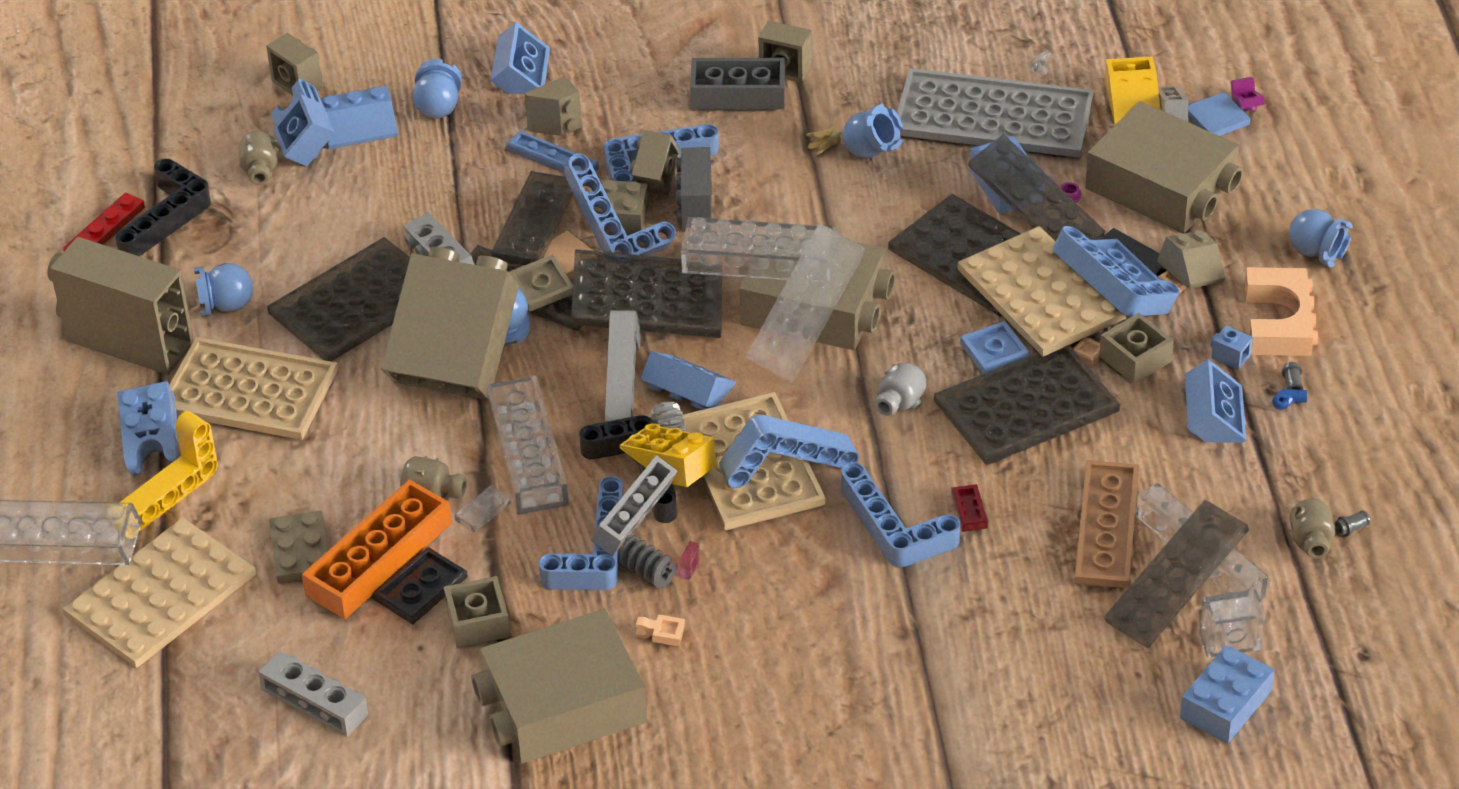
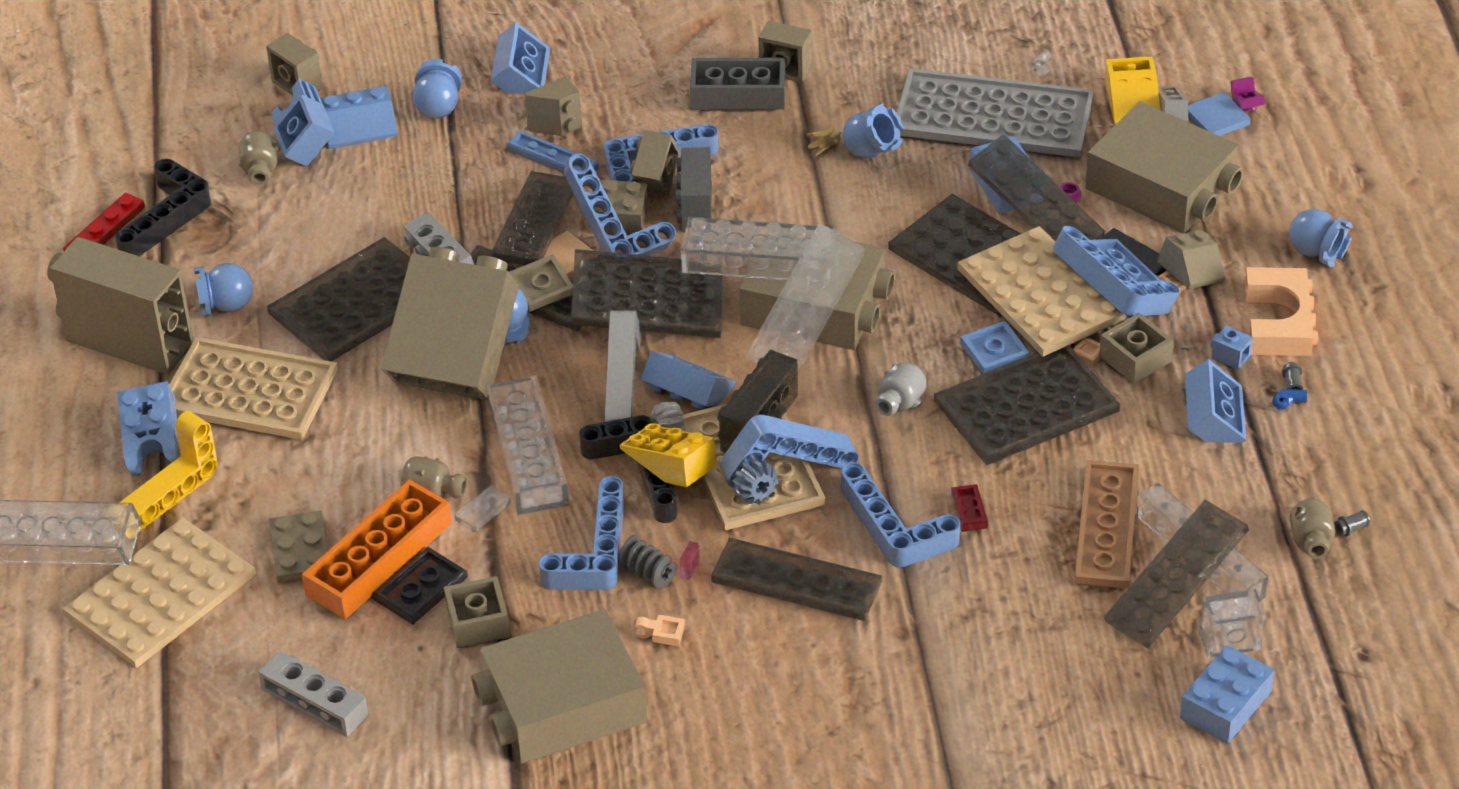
(634, 505): light grey brick -> none
(755, 481): none -> sand blue gear
(765, 391): none -> clear smoke brick
(796, 579): none -> clear smoke plate

